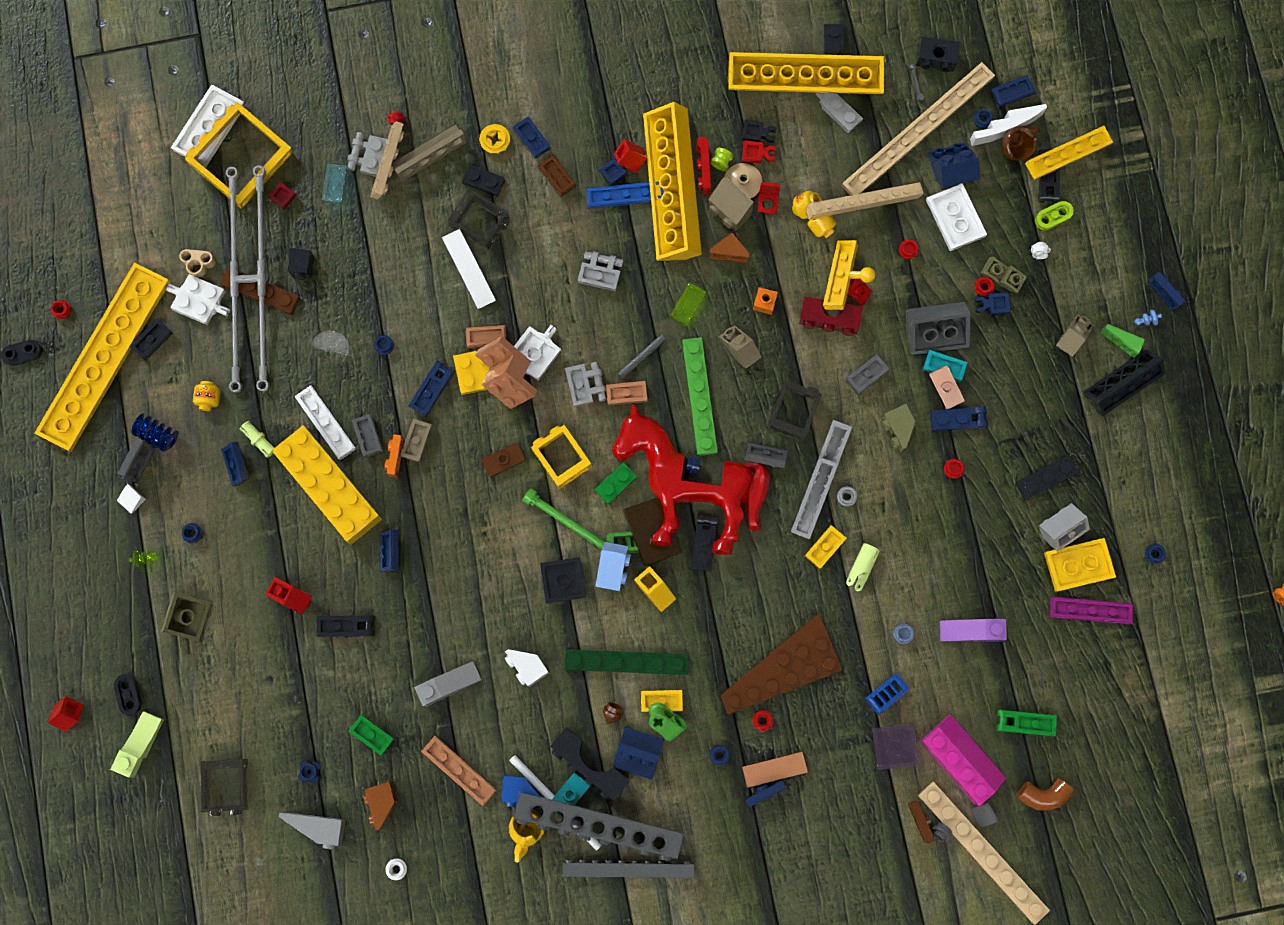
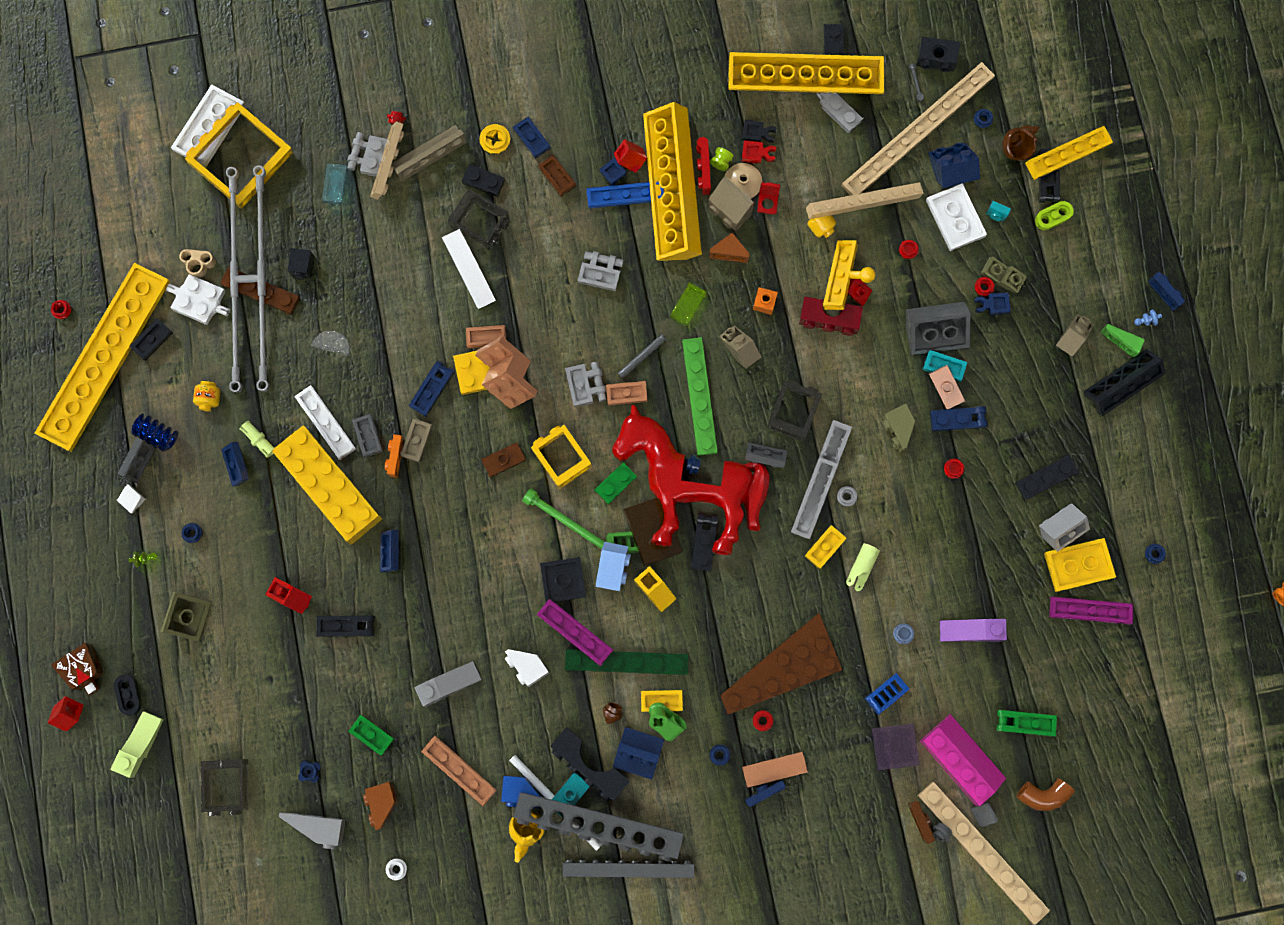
(21, 353): black plate -> none
(80, 669): none -> reddish brown torso
(282, 195): dark red plate -> none
(383, 345): dark blue plate -> none
(538, 349): white plate -> none
(575, 632): none -> magenta tile
(802, 200): yellow head -> none
(867, 374): flat silver plate -> none
(998, 211): none -> teal plate
(1013, 91): dark blue plate -> none
(1013, 119): white slope -> none
(1040, 250): white plate -> none

